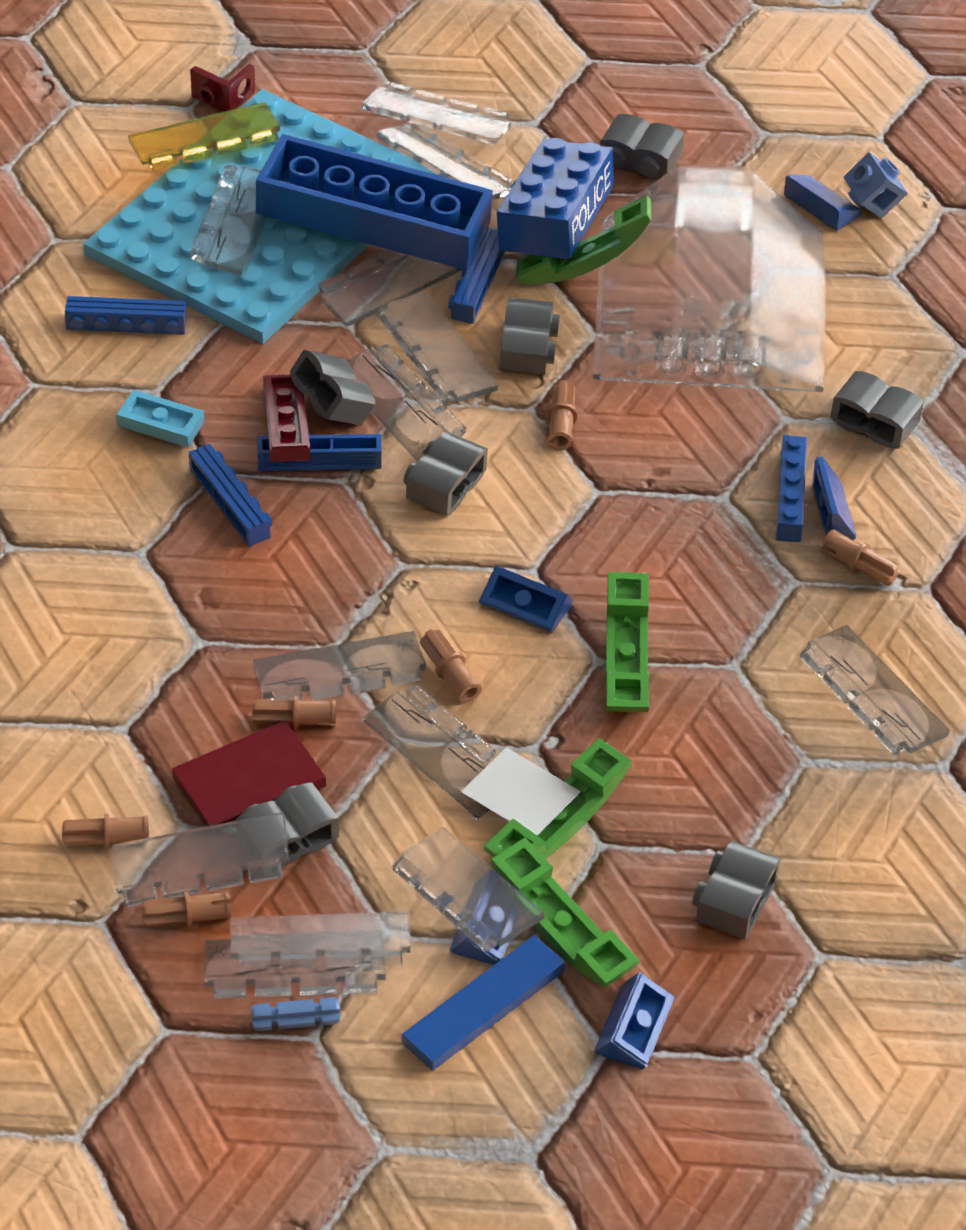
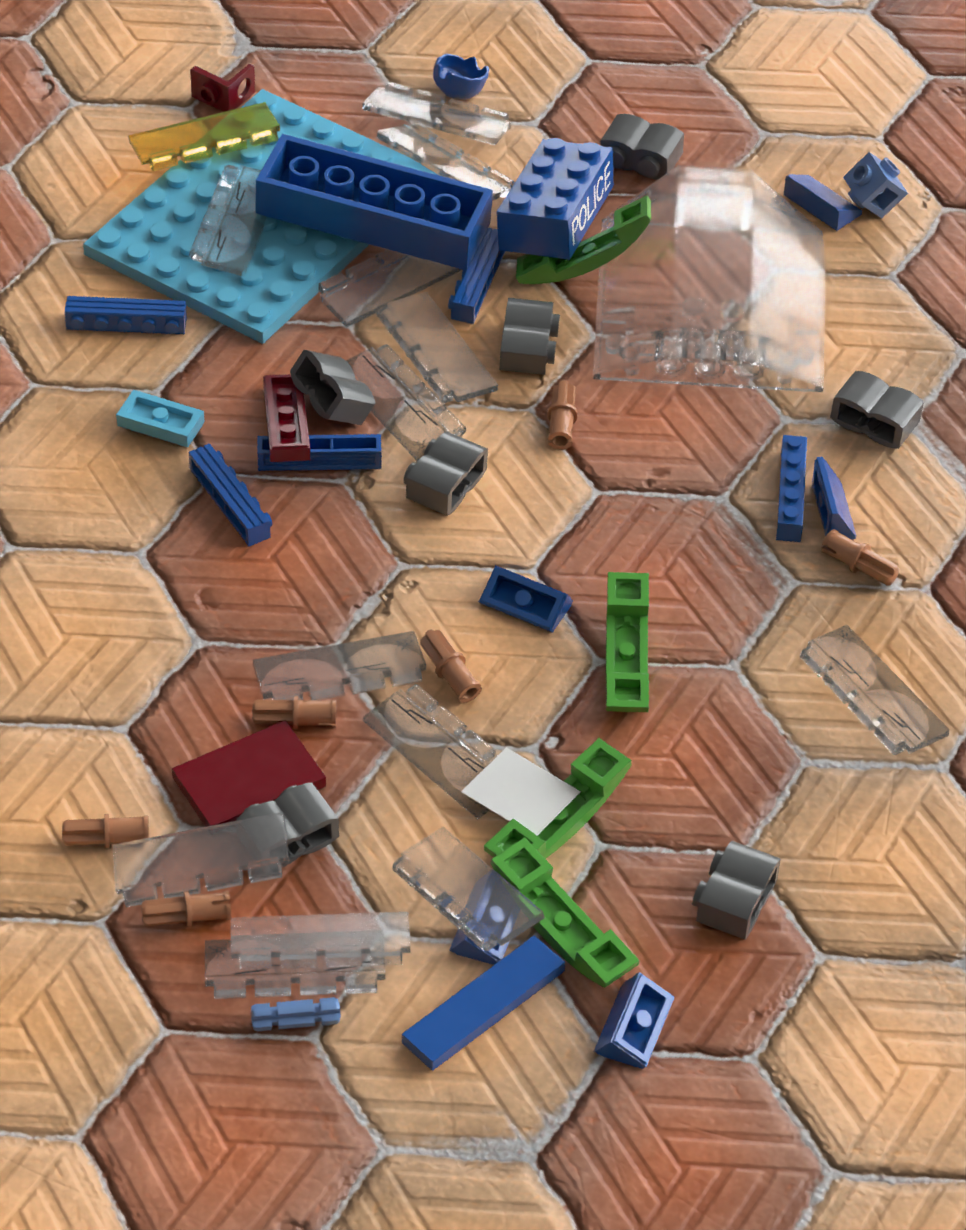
(459, 77): none -> blue hair

